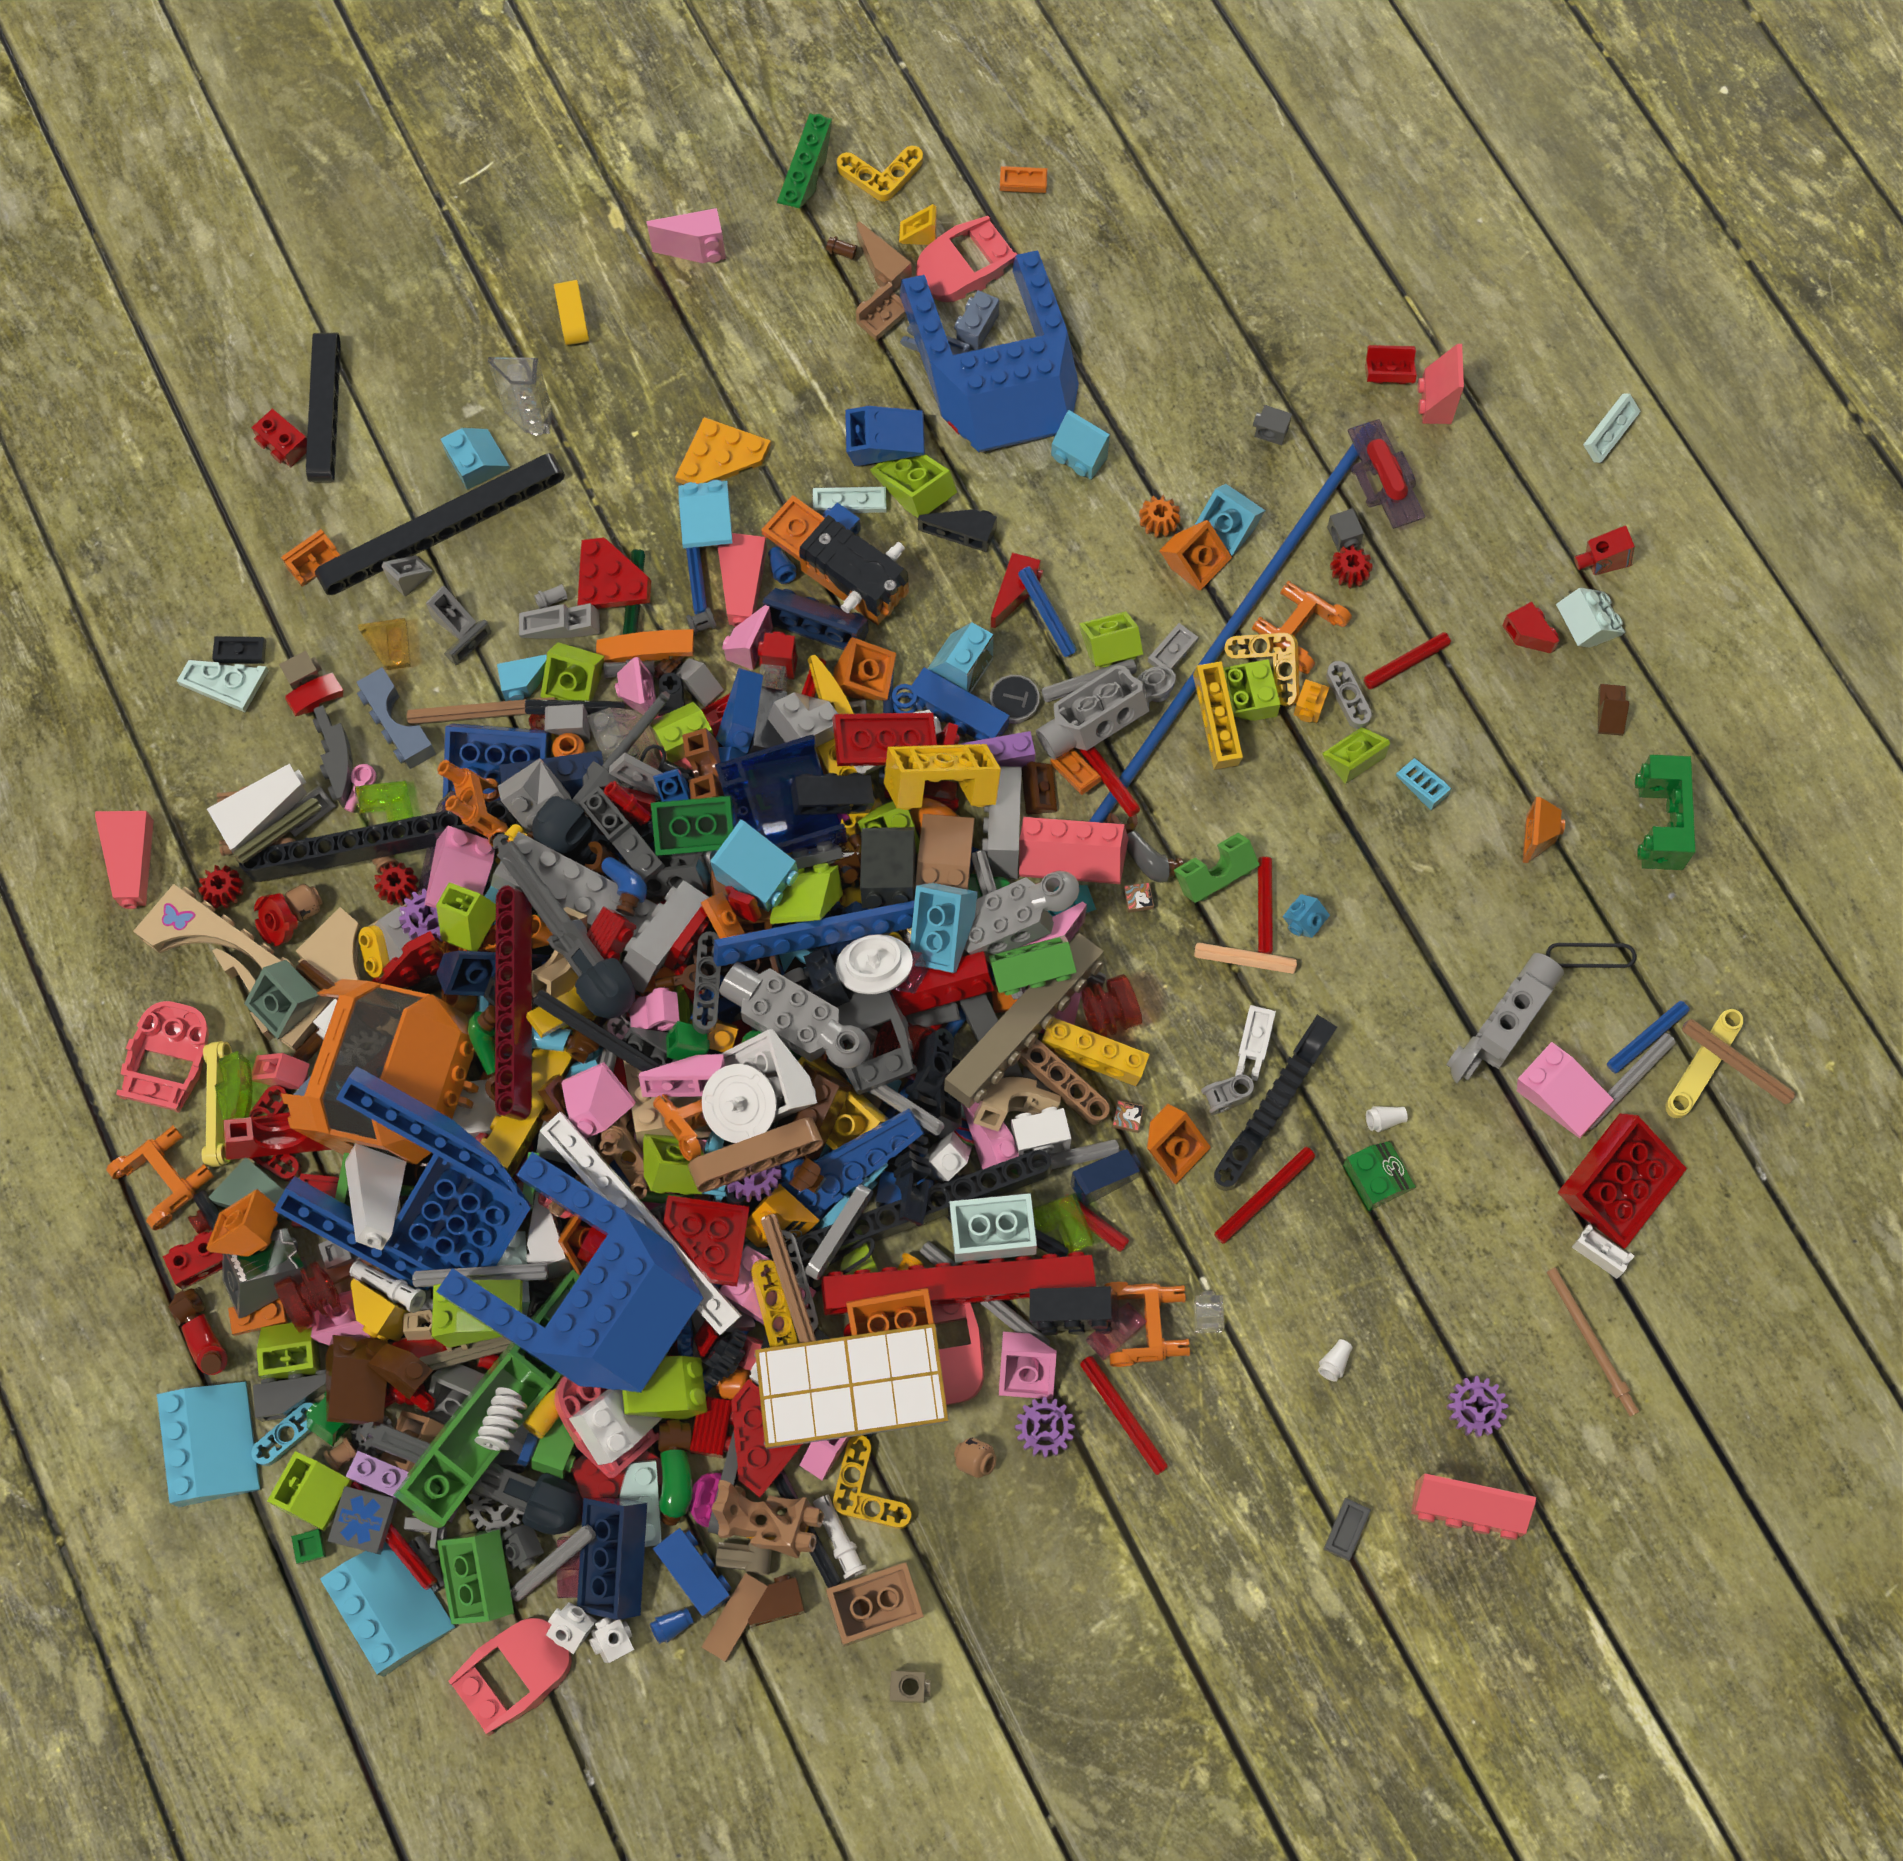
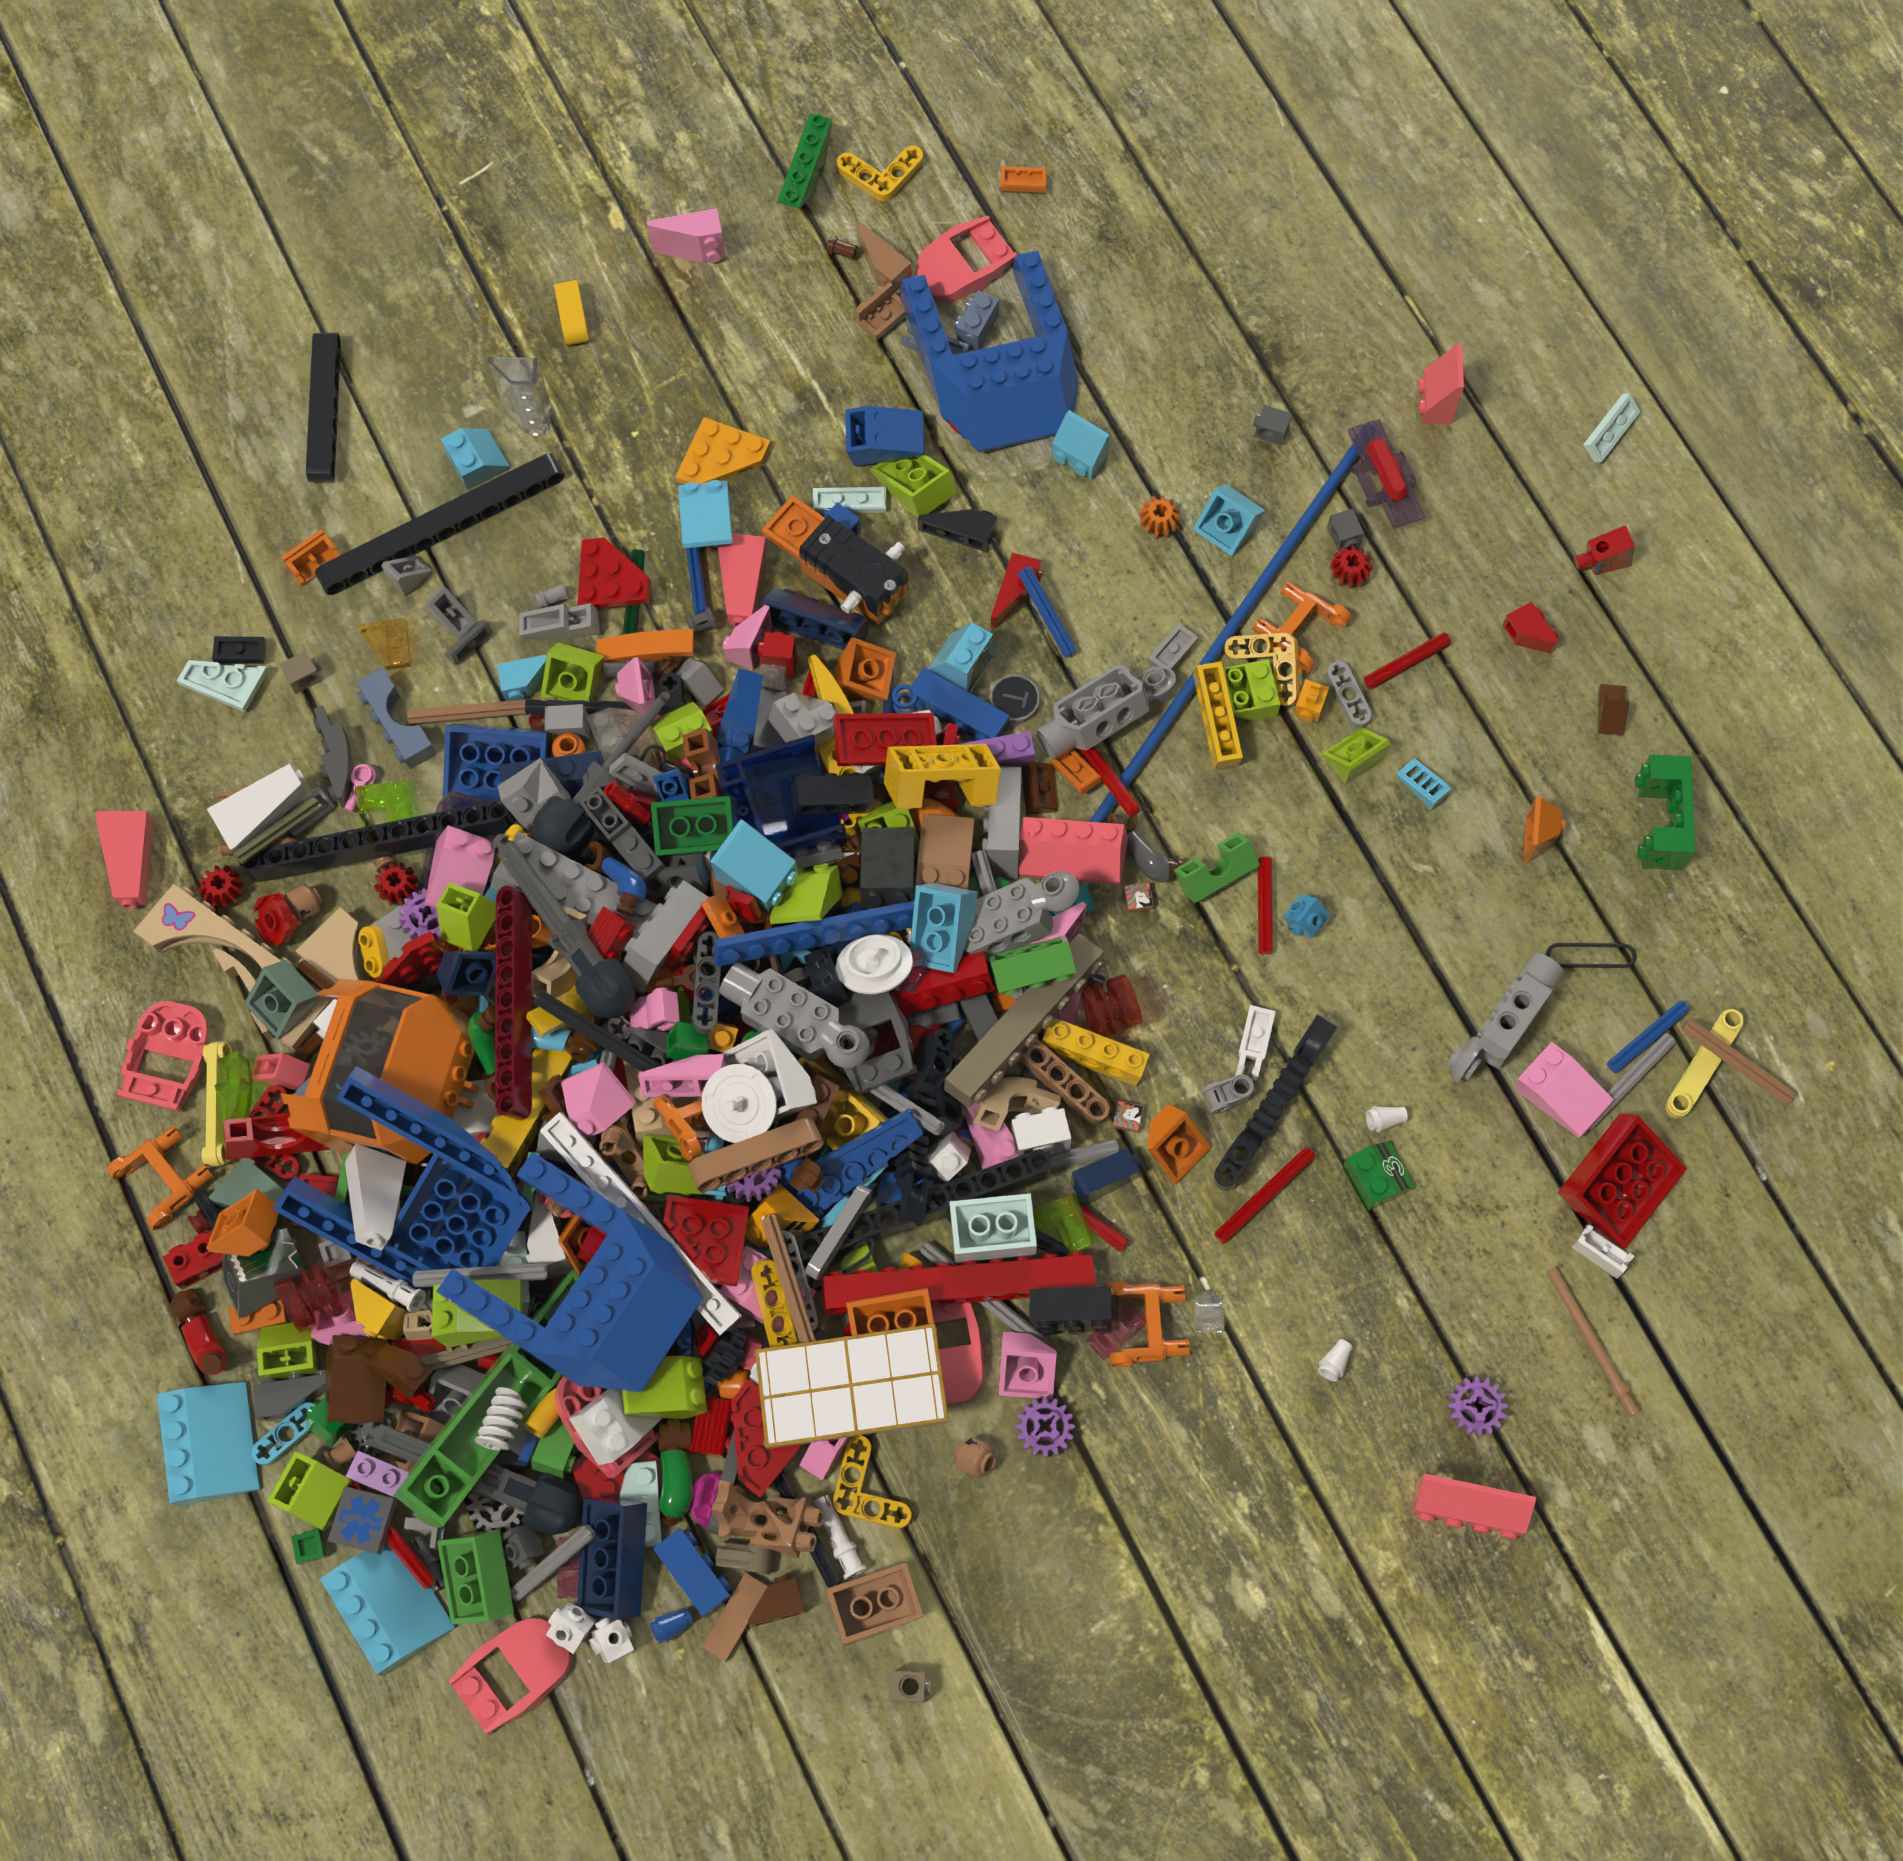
(280, 437): red brick -> none
(311, 694): red slope -> none
(472, 812): orange connector -> none
(782, 568): blue cone -> none
(920, 227): yellow slope -> none
(1068, 686): light grey axle -> none
(1111, 639): lime slope -> none
(1123, 1415): red axle -> none
(1196, 554): orange slope -> none
(1245, 958): light nougat axle -> none
(1346, 1529): dark grey tile -> none
(1390, 364): red bracket -> none
(1590, 617): light aqua slope -> none

